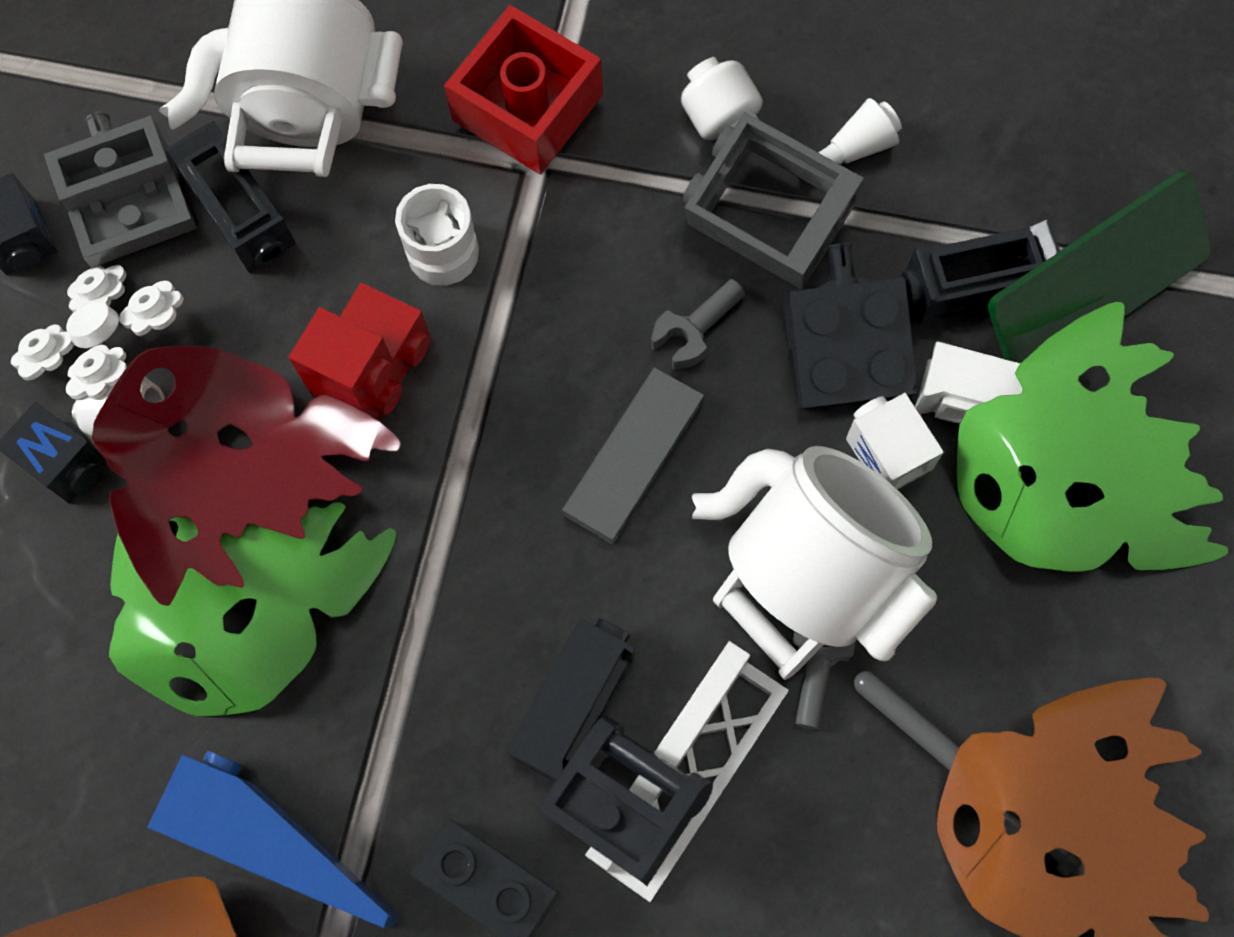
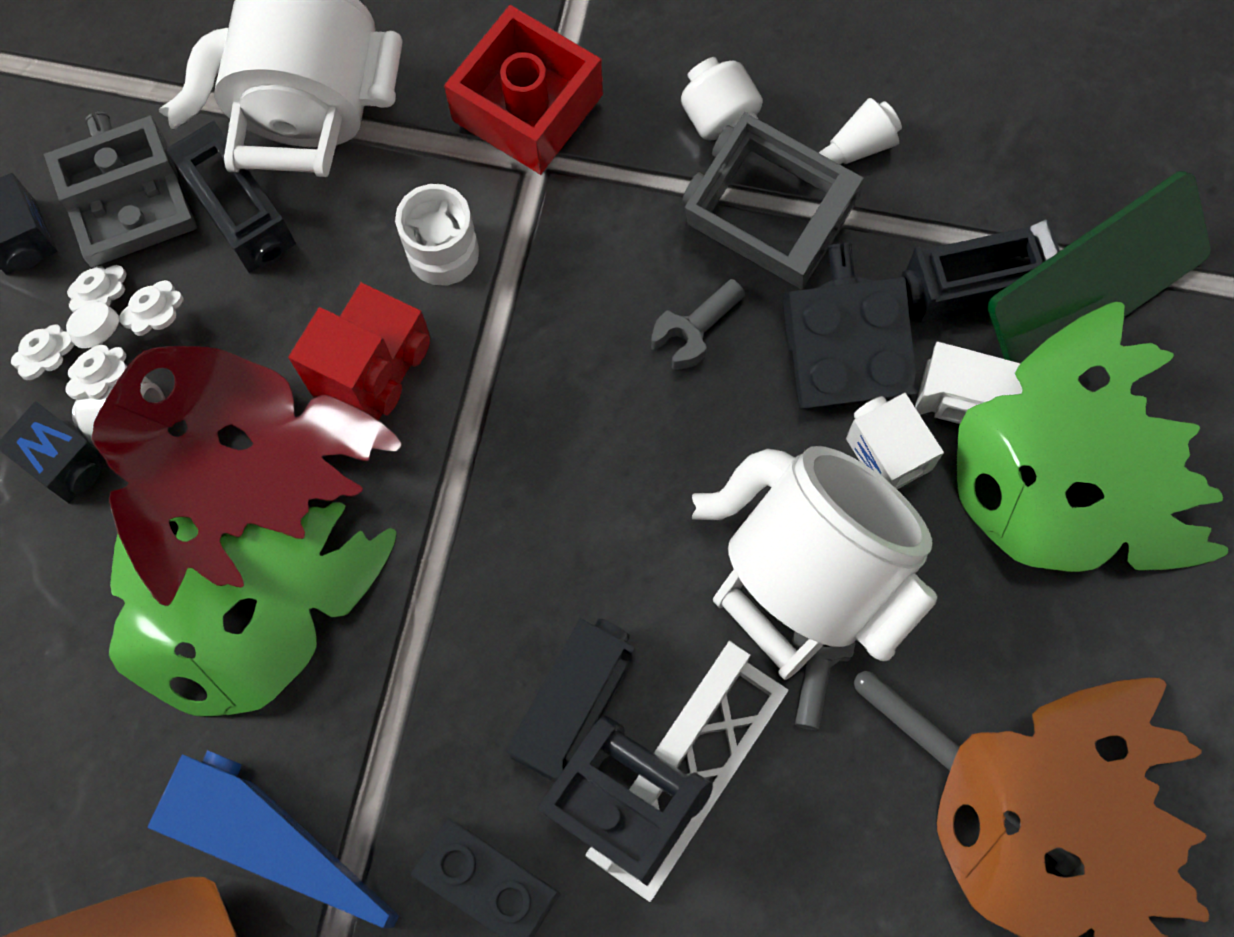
(633, 455): dark grey tile -> none

